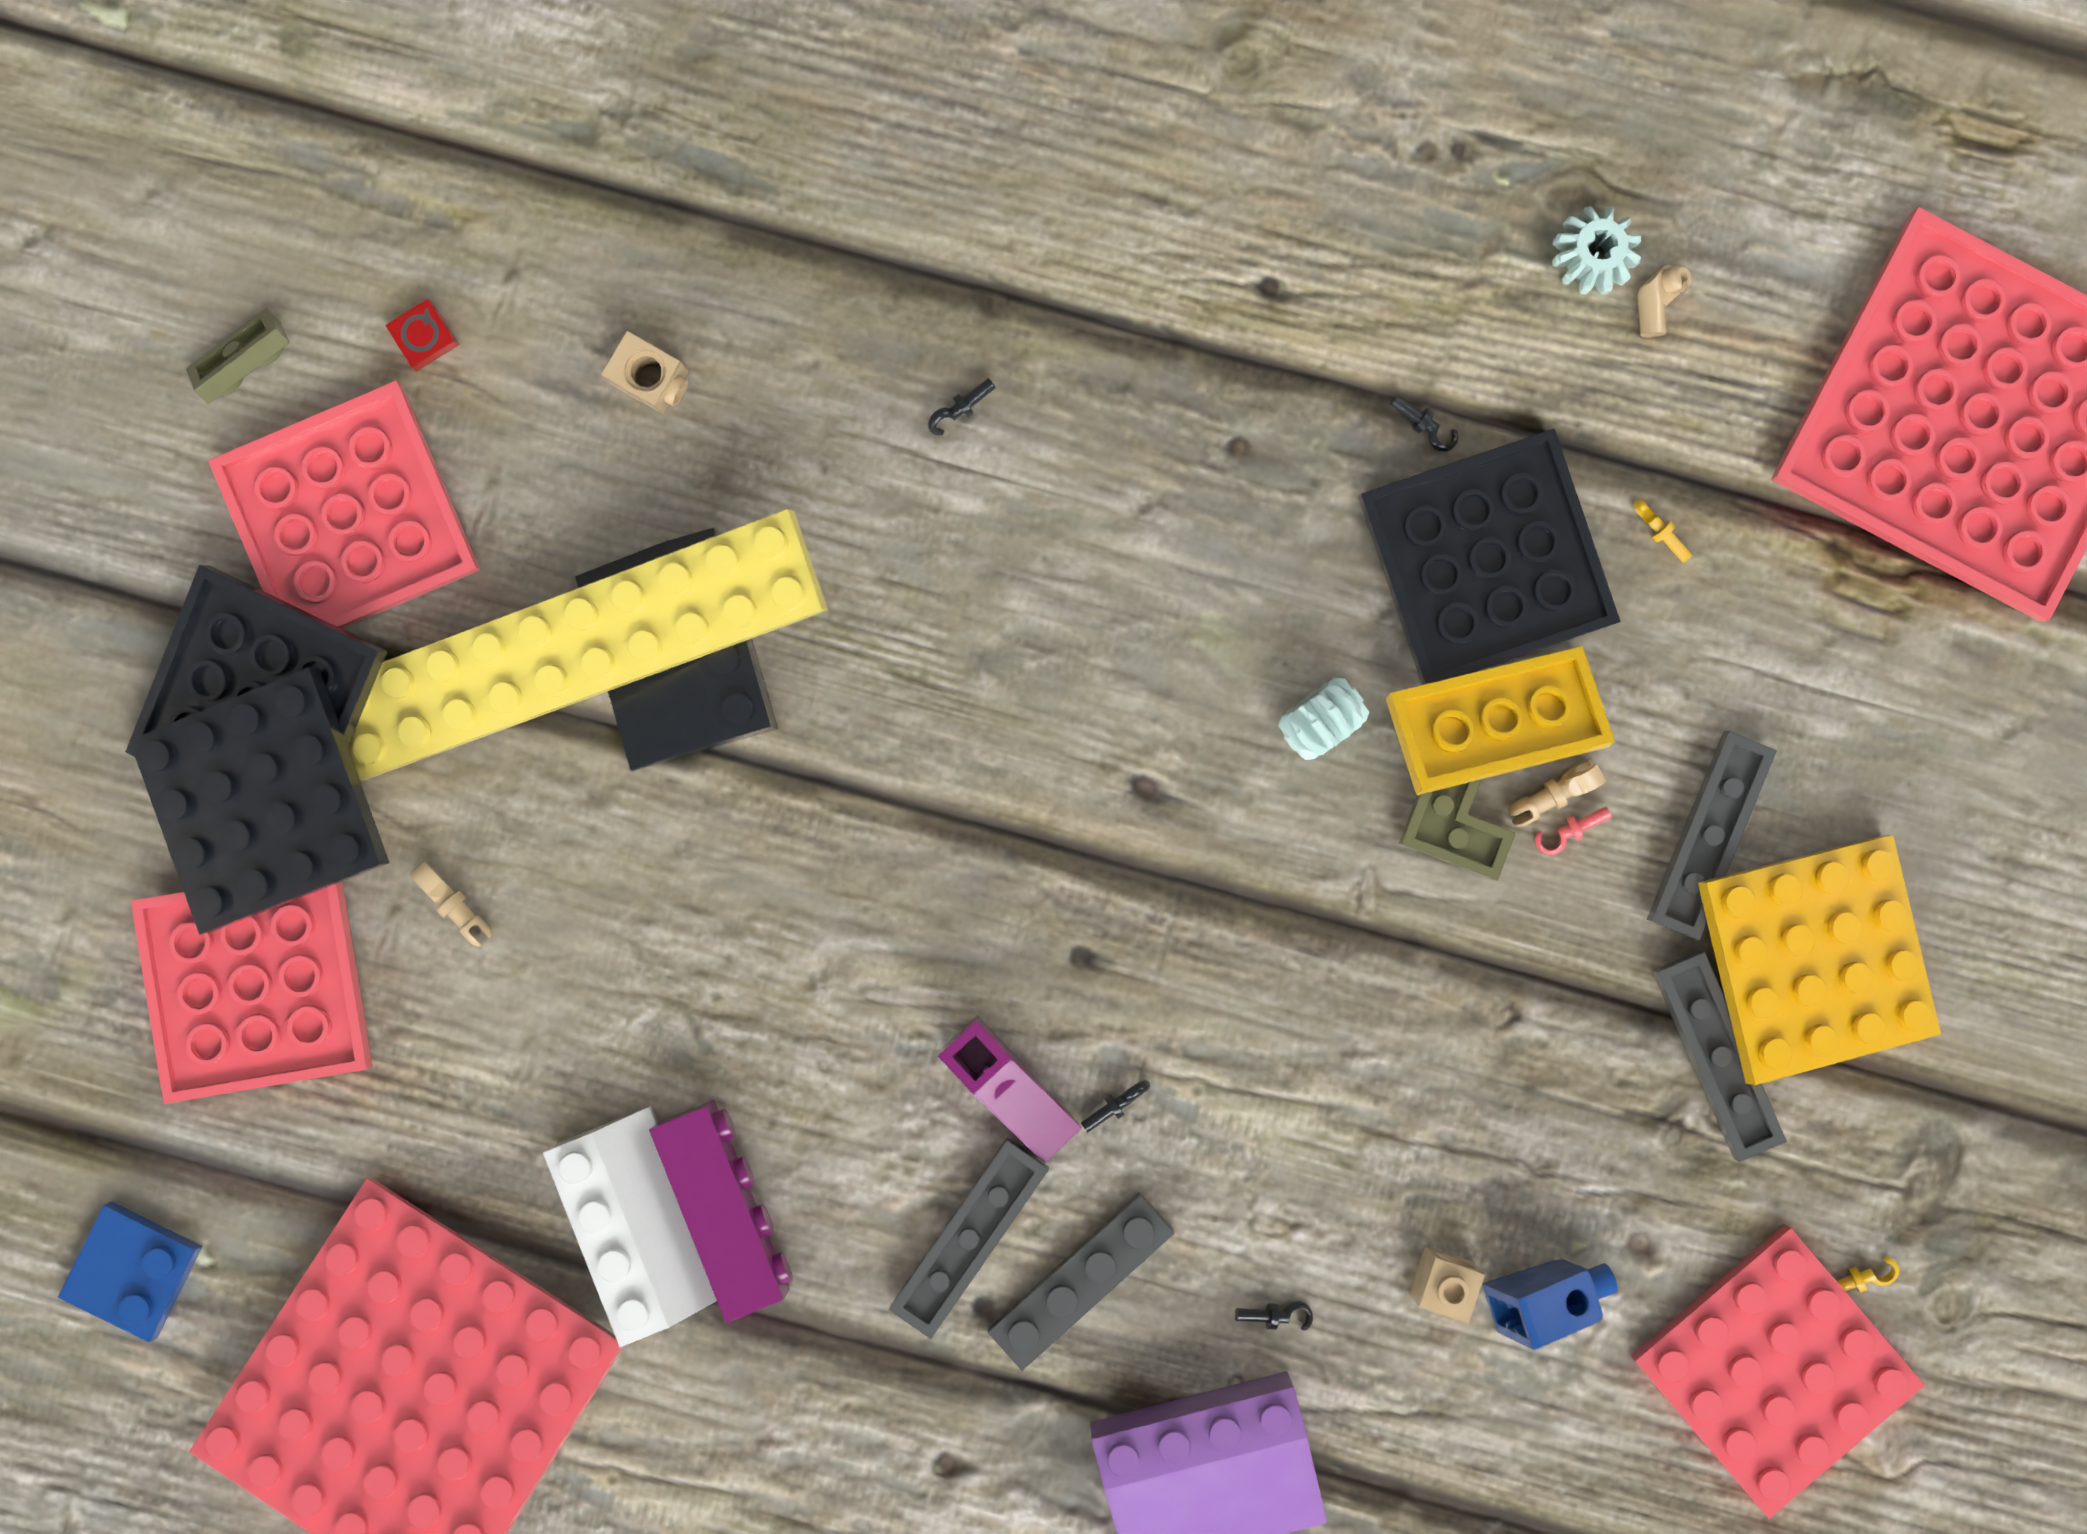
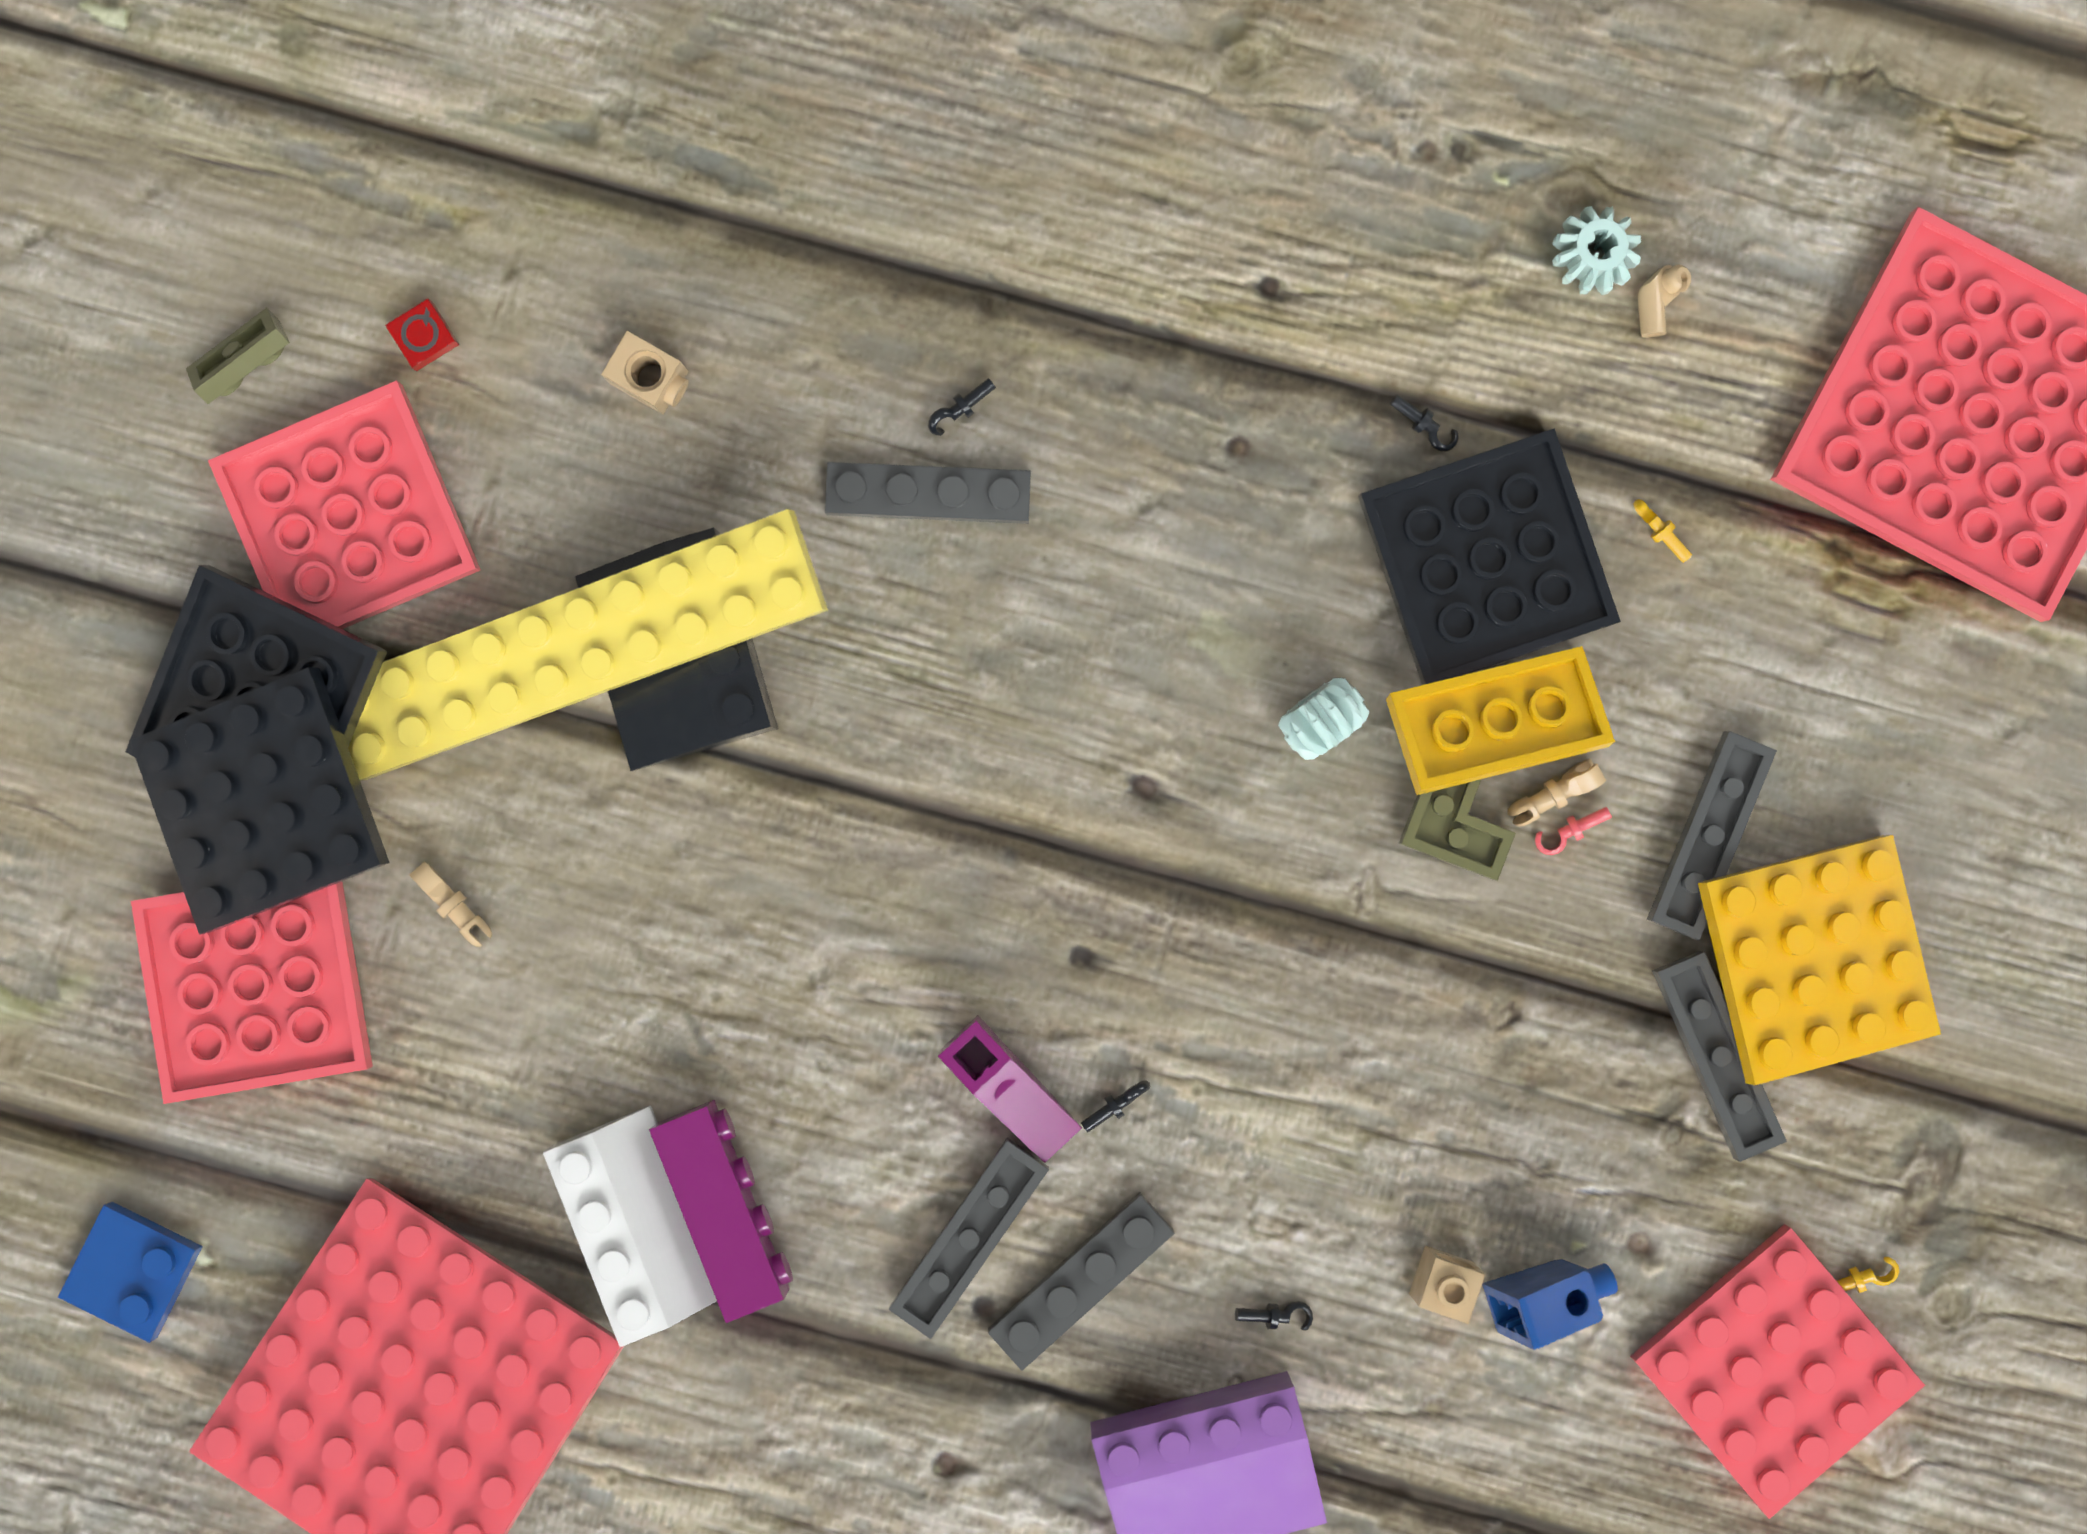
(927, 492): none -> dark grey plate

